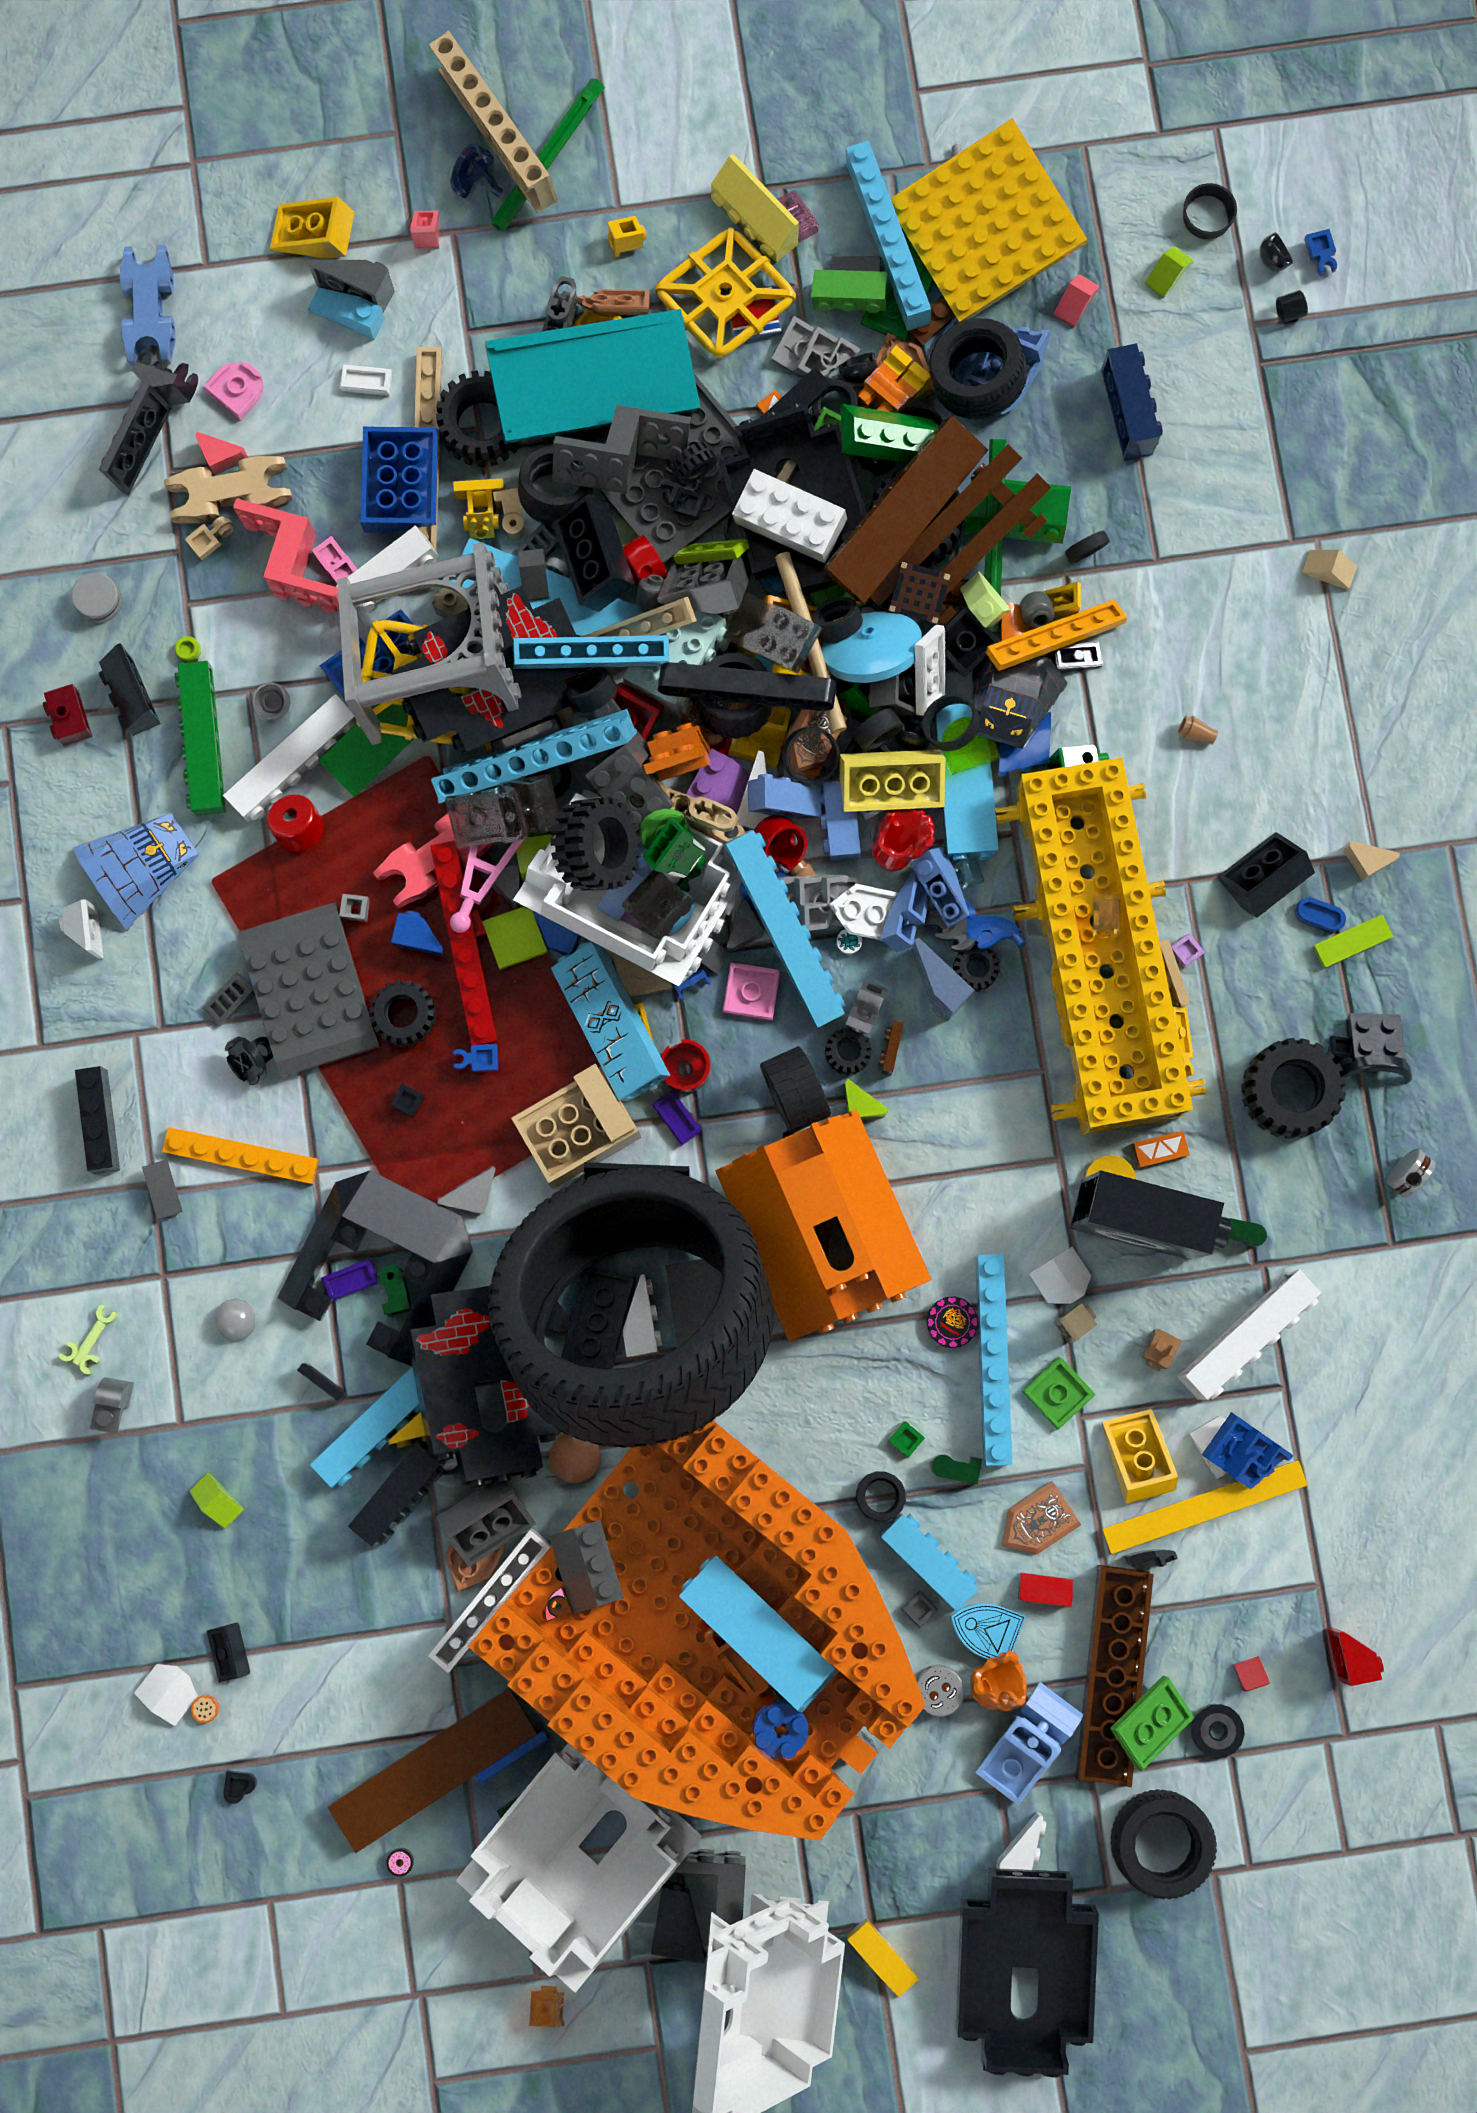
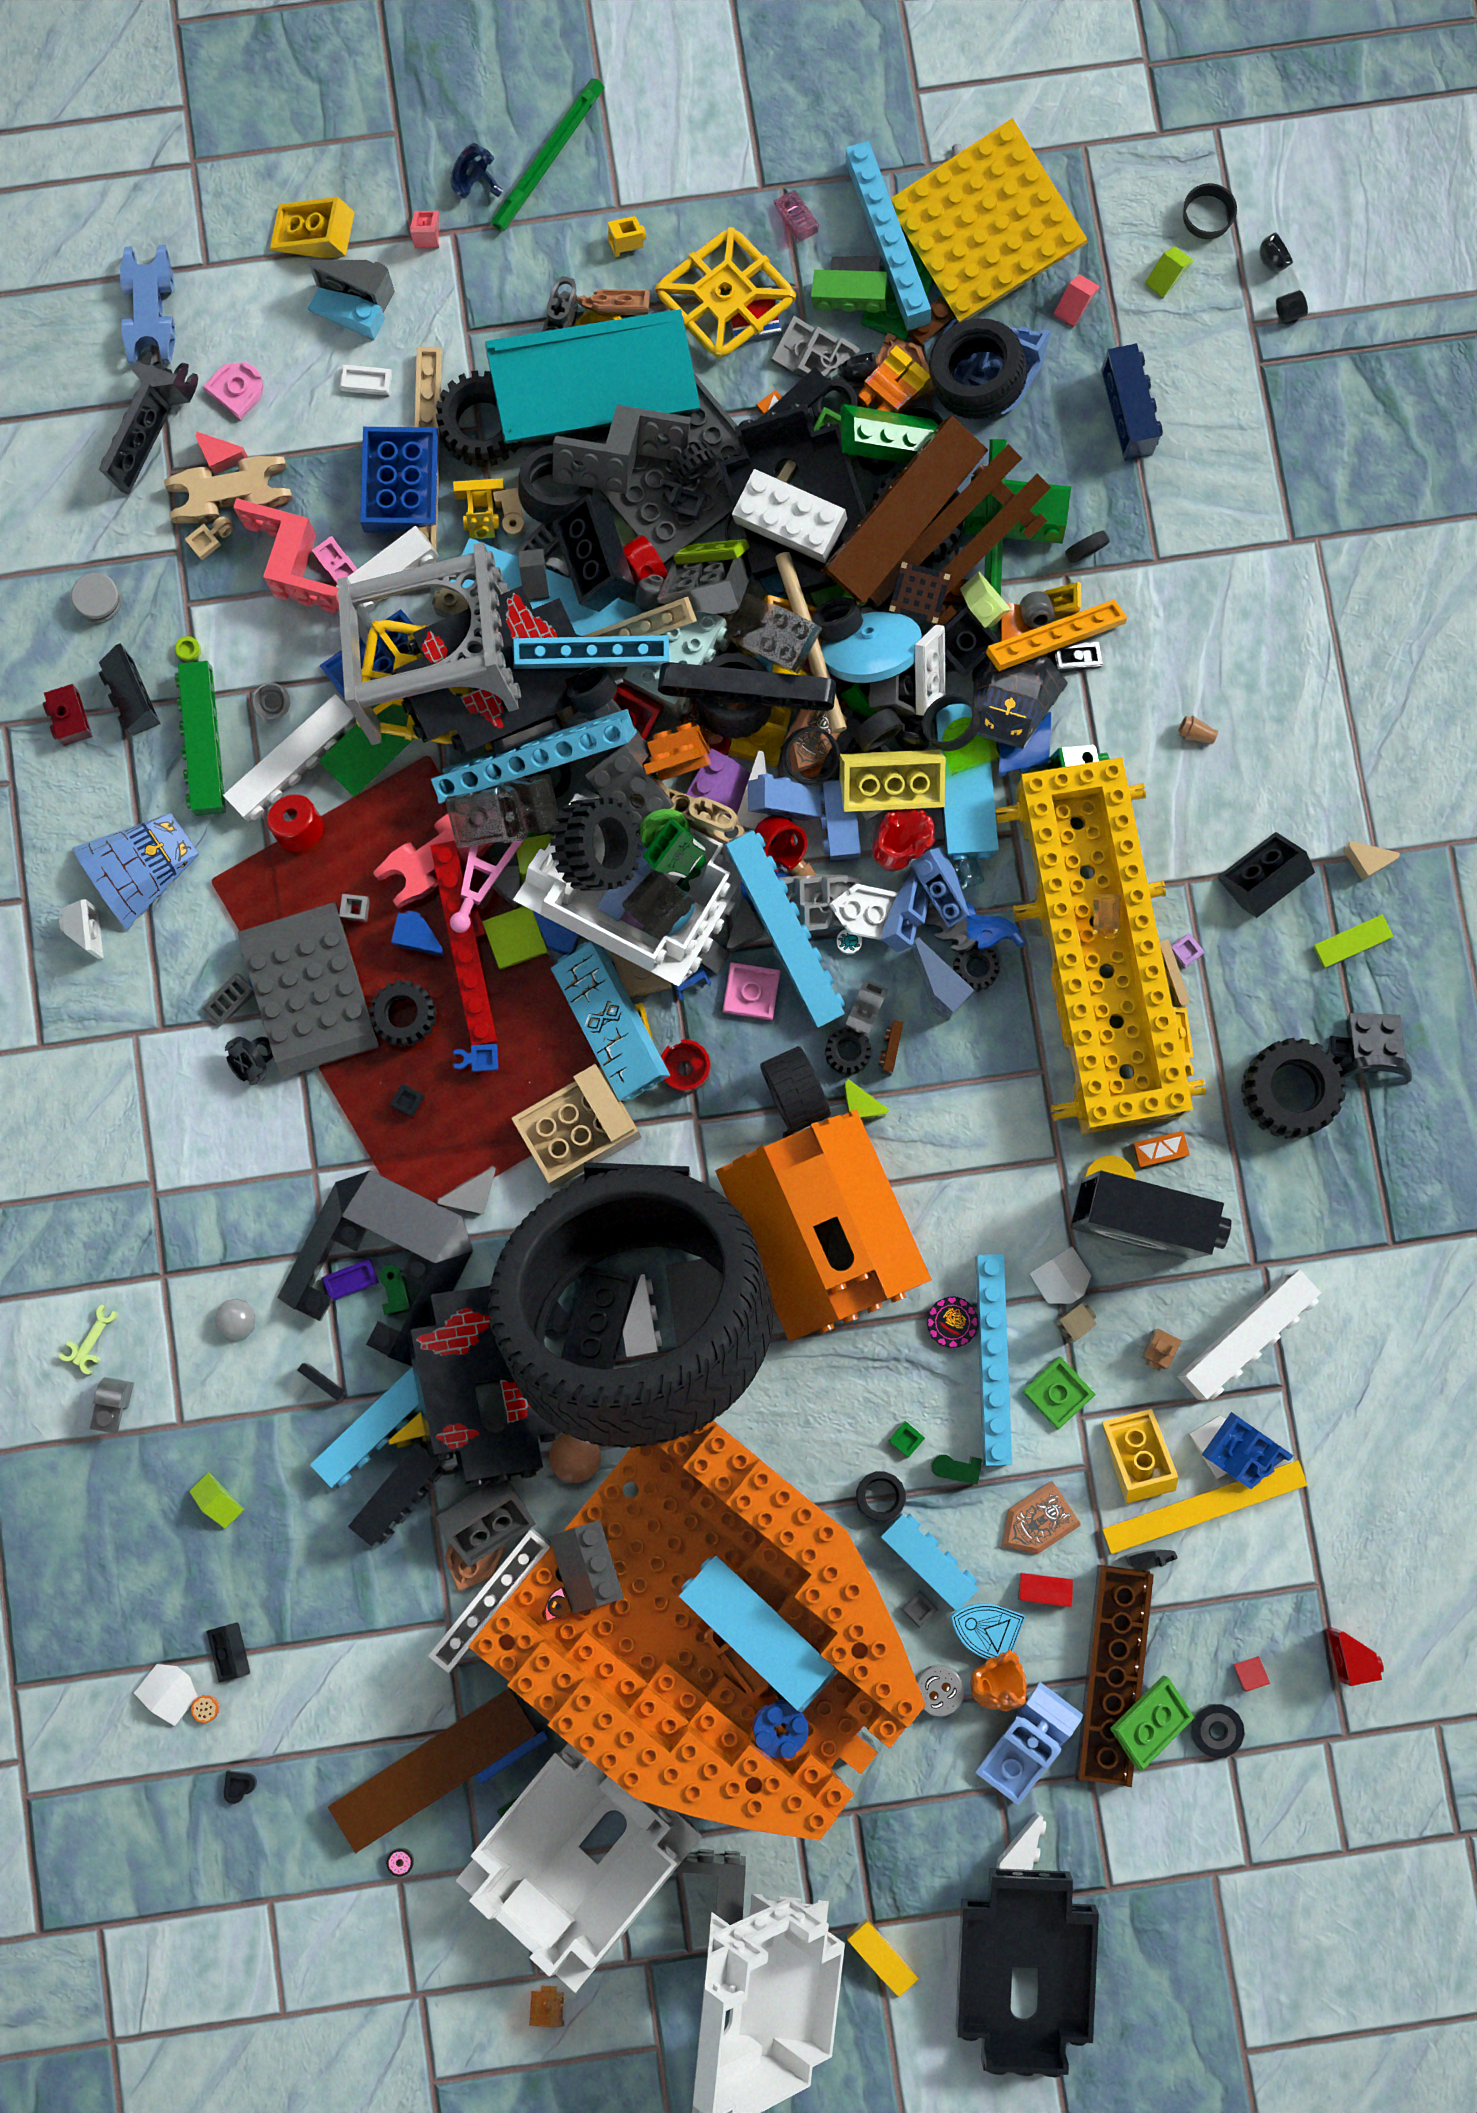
(97, 1120): black brick -> none
(162, 1189): dark grey slope -> none
(240, 1155): light orange plate -> none
(494, 123): tan tile -> none
(676, 1926): black slope -> none
(677, 1117): dark purple tile -> none
(755, 209): light yellow slope -> none
(1198, 1861): black tyre -> none
(1247, 1232): dark green leg -> none
(1320, 915): blue tile -> none
(1321, 248): blue plate -> none
(1330, 567): tan slope -> none
(1411, 1173): light grey head -> none

